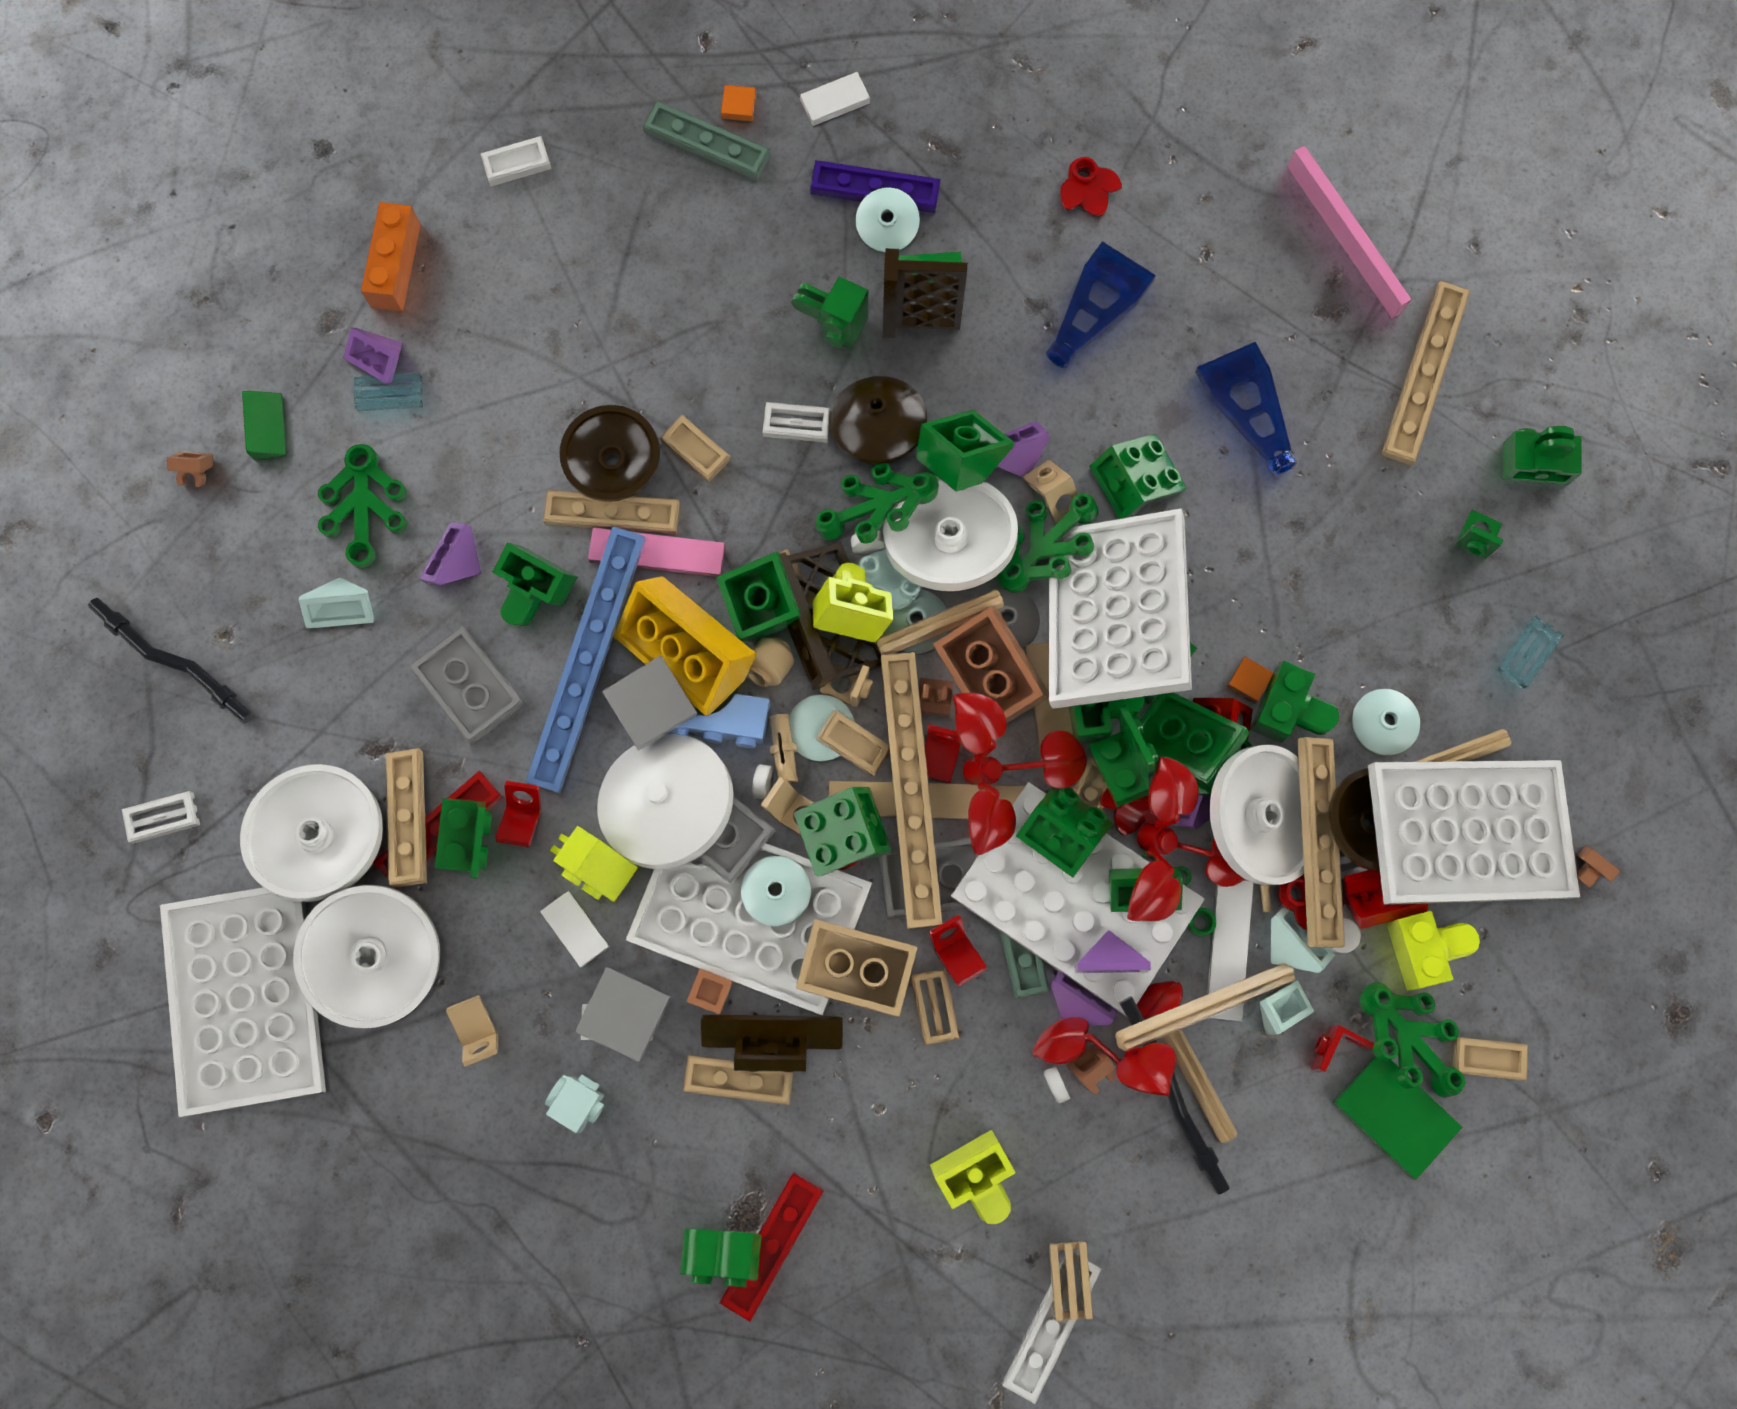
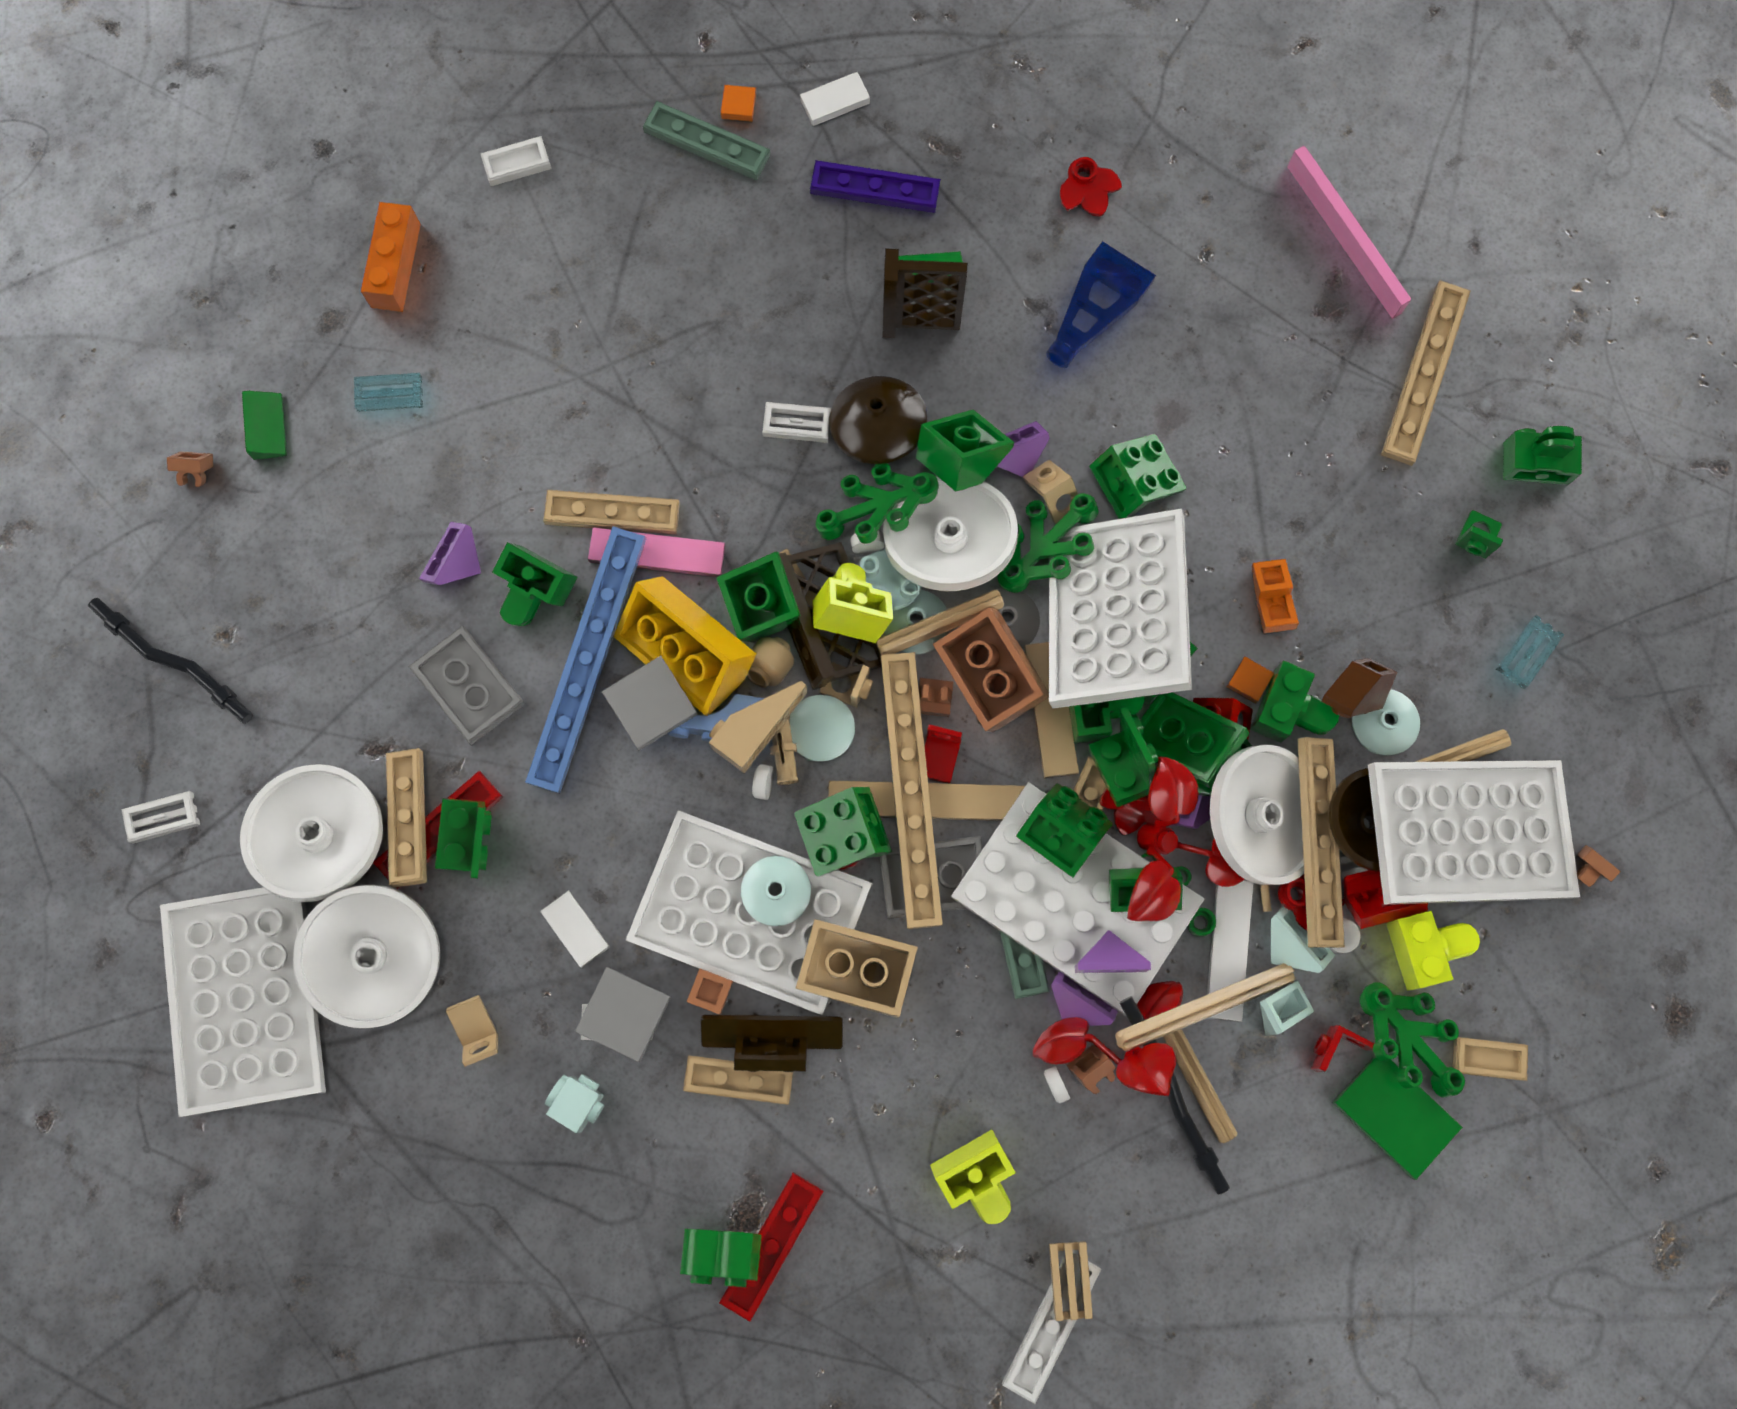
(336, 605): light aqua slope -> none
(360, 501): green plant -> none
(373, 354): medium lavender slope -> none
(520, 816): red bracket -> none
(594, 863): neon yellow brick -> none
(605, 434): dark brown dish -> none
(665, 802): white dish -> none
(695, 448): tan tile -> none
(738, 843): light grey tile -> none
(750, 729): none -> tan slope
(784, 802): tan bracket -> none
(840, 312): green brick -> none
(853, 742): tan tile -> none
(891, 234): light aqua dish -> none
(941, 1037): tan tile -> none
(957, 951): red bracket -> none
(977, 725): red plant -> none
(1238, 369): clear blue plate -> none
(1273, 596): none -> orange slope
(1360, 688): none -> reddish brown slope

